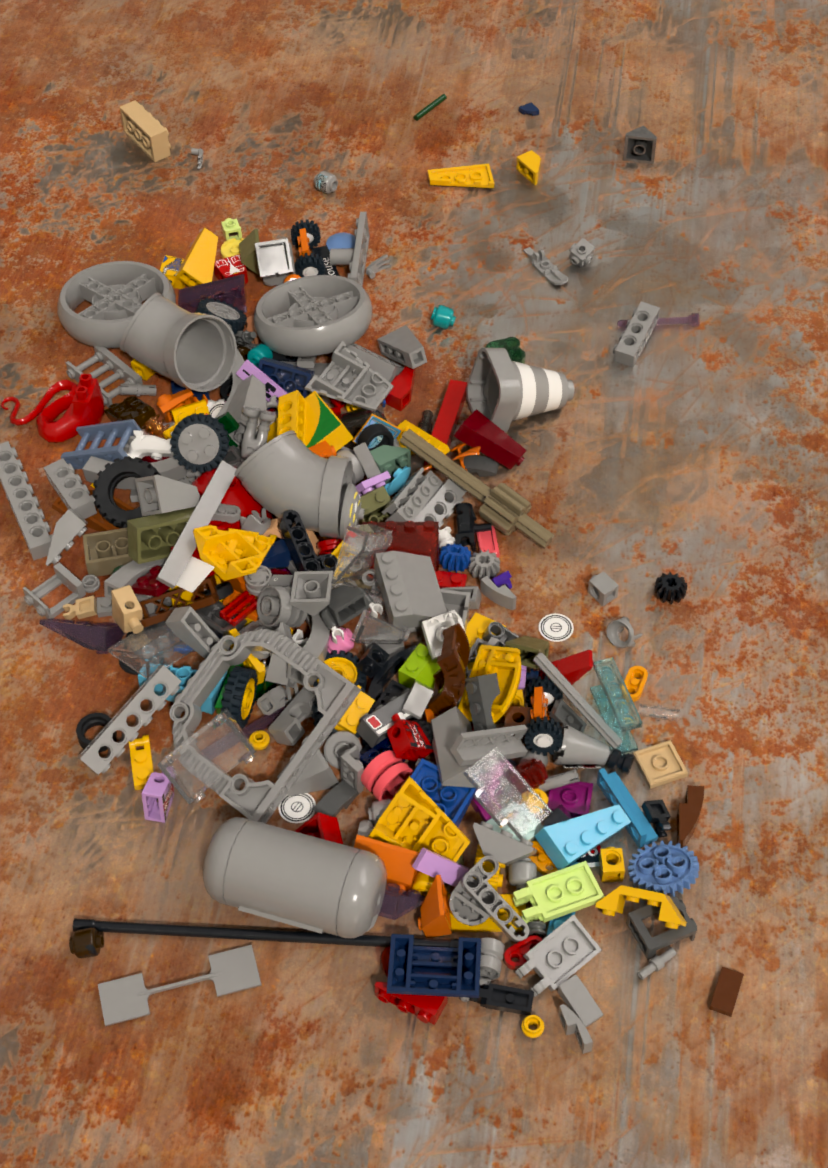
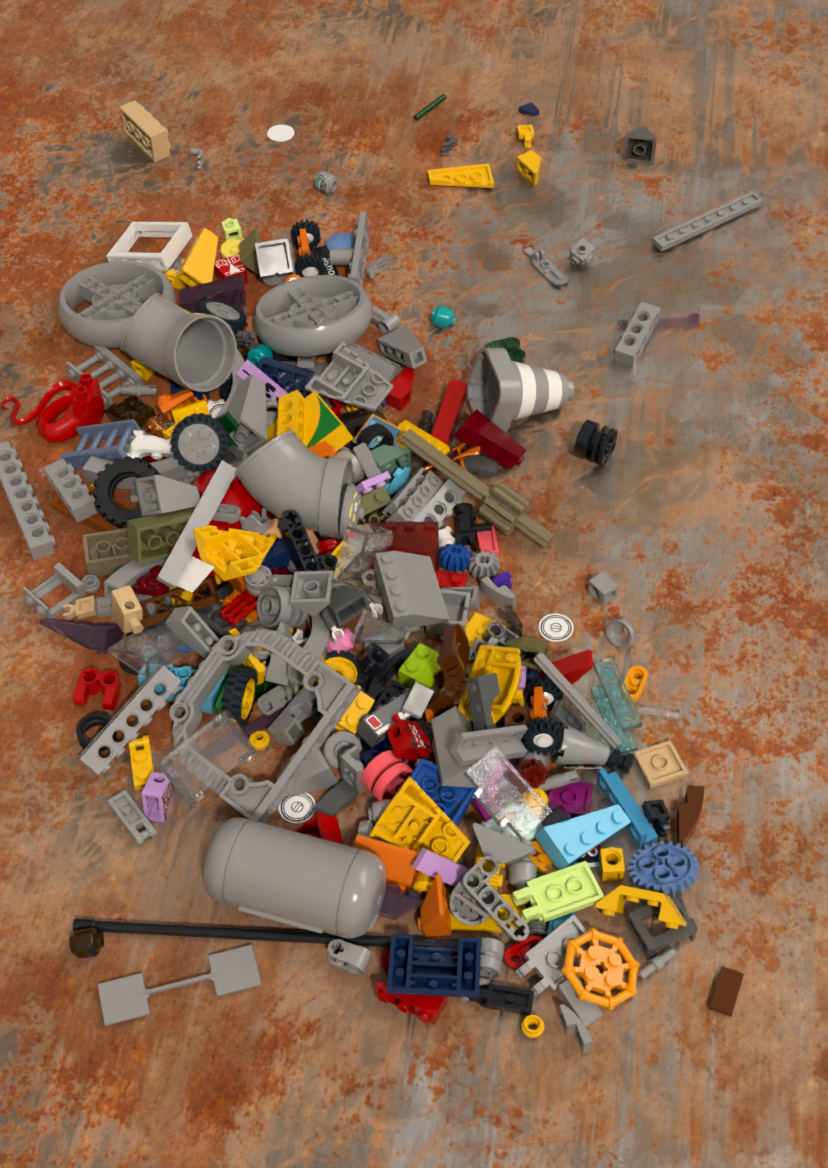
(65, 531): light grey slope -> none
(93, 682): none -> red piece
(131, 817): none -> light grey plate
(178, 231): none -> white window
(249, 442): light grey piece -> none
(280, 133): none -> white sticker
(349, 956): none -> light grey piece
(385, 321): none -> light grey piece
(434, 628): white slope -> none
(449, 145): none -> dark grey piece
(513, 622): none -> clear smoke plate
(526, 133): none -> yellow plate
(595, 442): none -> black wheel
(611, 963): none -> light orange plate
(670, 588): black gear -> none
(707, 221): none -> light grey plate

